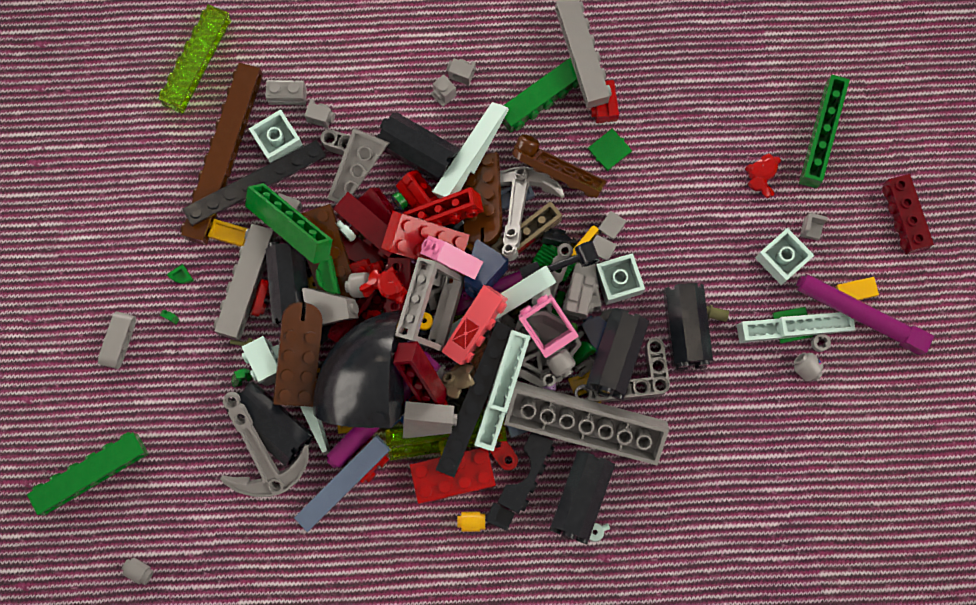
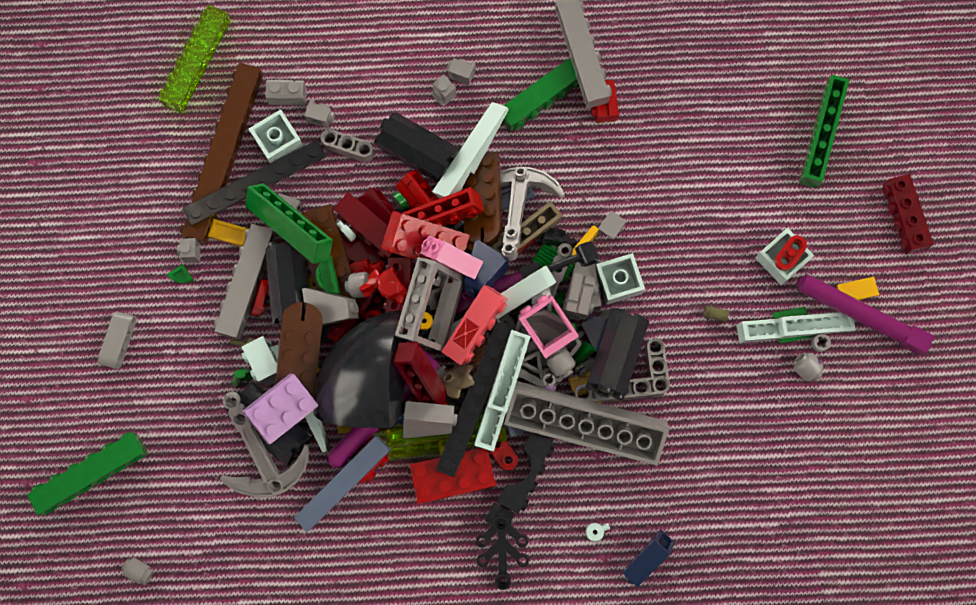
(169, 316): green tile -> none
(189, 250): none -> light grey brick
(280, 408): none -> lavender brick
(358, 159): light grey wing -> none
(471, 521): yellow brick -> none
(502, 546): none -> black plant
(528, 152): reddish brown plate -> none
(582, 497): black brick -> none
(604, 247): light grey panel -> none
(609, 149): green piece -> none
(649, 558): none -> dark blue slope
(688, 326): black brick -> none
(761, 172): red animal -> none
(789, 253): none -> red plate
(813, 226): light grey panel -> none

